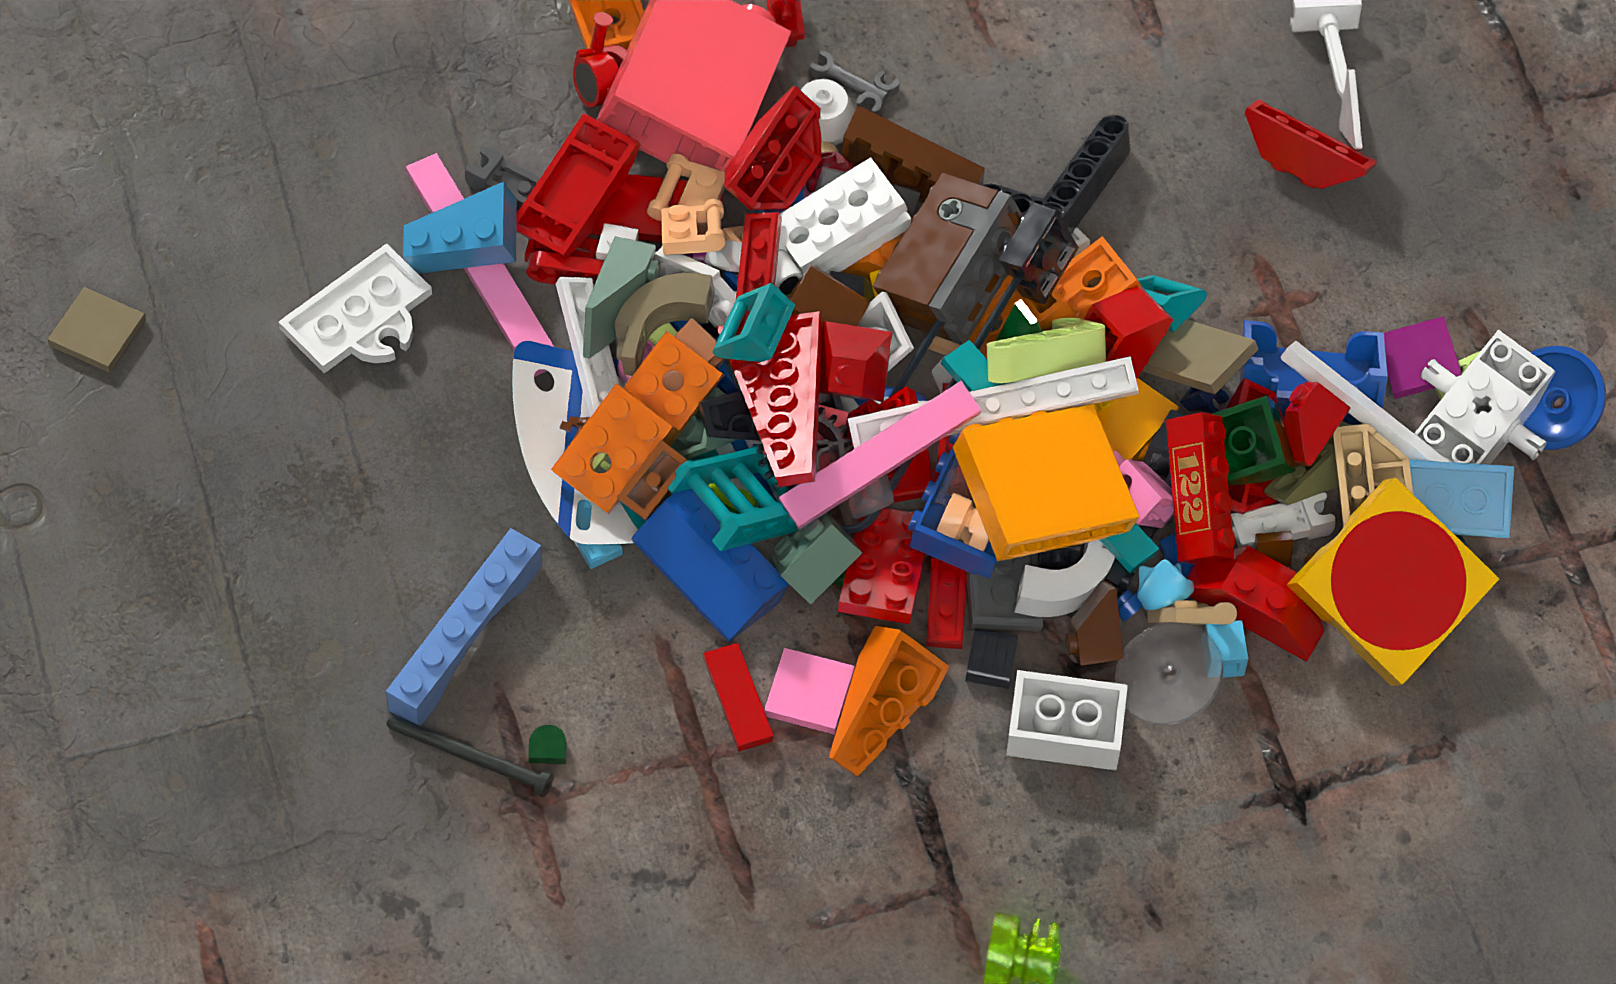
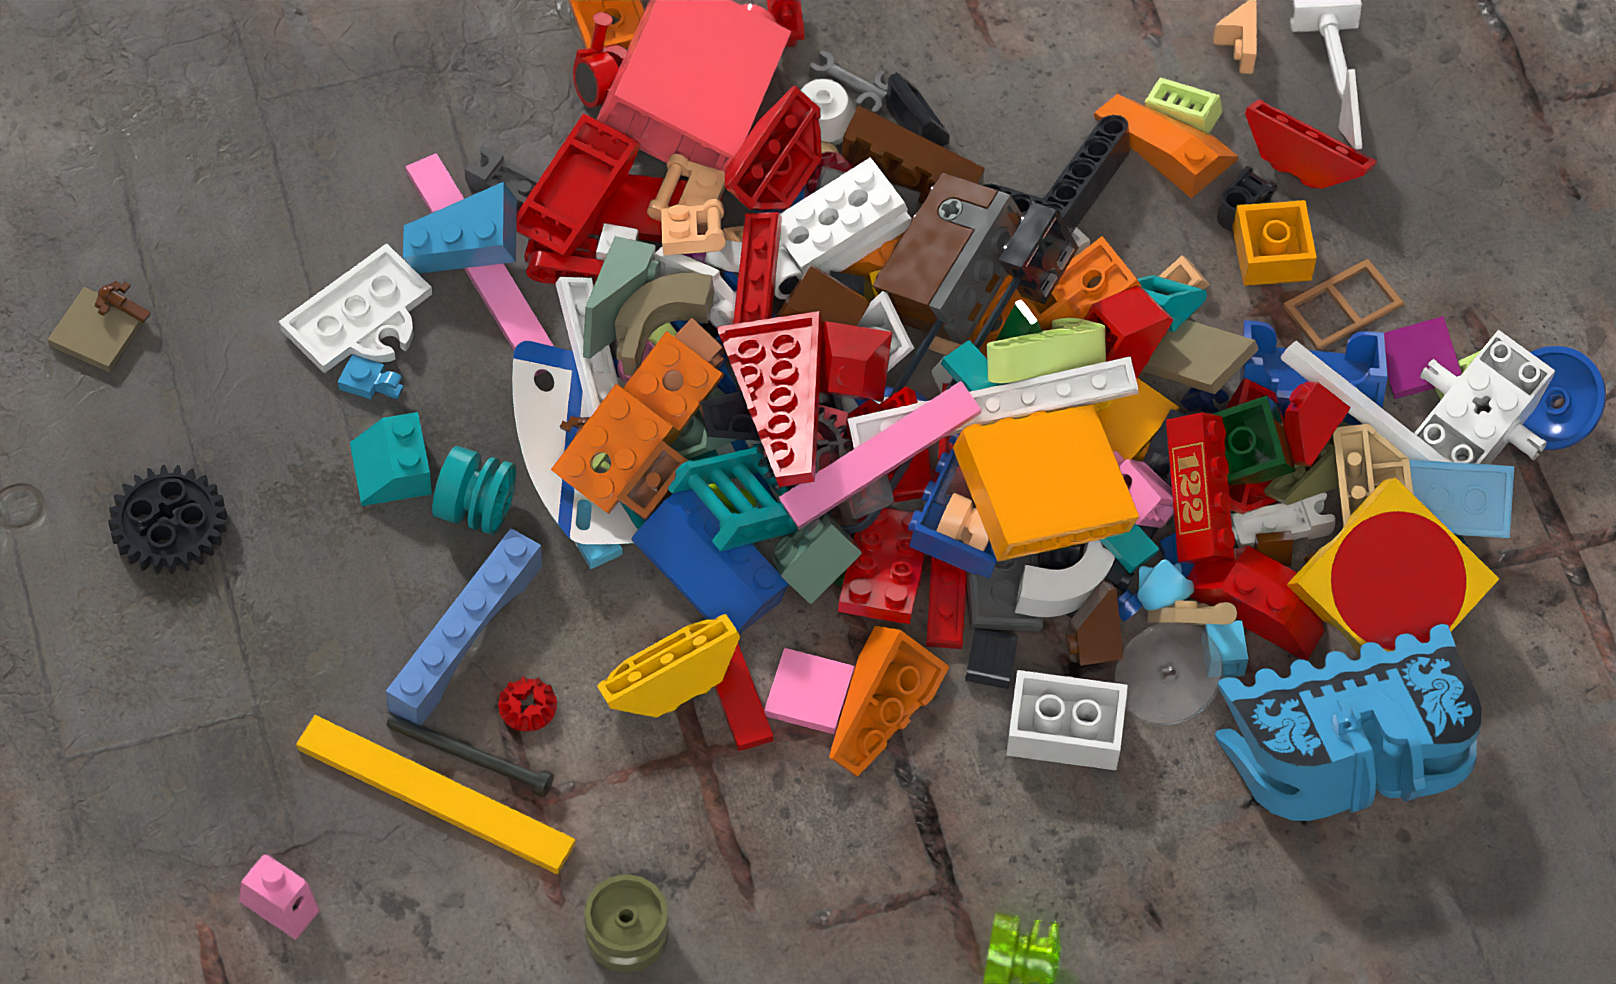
(109, 294): none -> reddish brown piece
(167, 519): none -> black gear
(271, 893): none -> bright pink torso
(367, 376): none -> dark azure plate
(391, 460): none -> teal slope
(436, 794): none -> yellow tile
(480, 492): none -> teal wheel
(534, 716): none -> red gear
(547, 745): dark green tile -> none
(626, 923): none -> olive wheel
(672, 669): none -> yellow wedge
(762, 329): teal tile -> none
(913, 111): none -> black tile
(1172, 147): none -> orange wedge
(1185, 272): none -> light nougat slope
(1202, 116): none -> yellowish green slope
(1240, 31): none -> light nougat slope
(1244, 190): none -> black piece
(1274, 243): none -> light orange brick
(1329, 286): none -> medium nougat window
(1355, 726): none -> dark azure animal

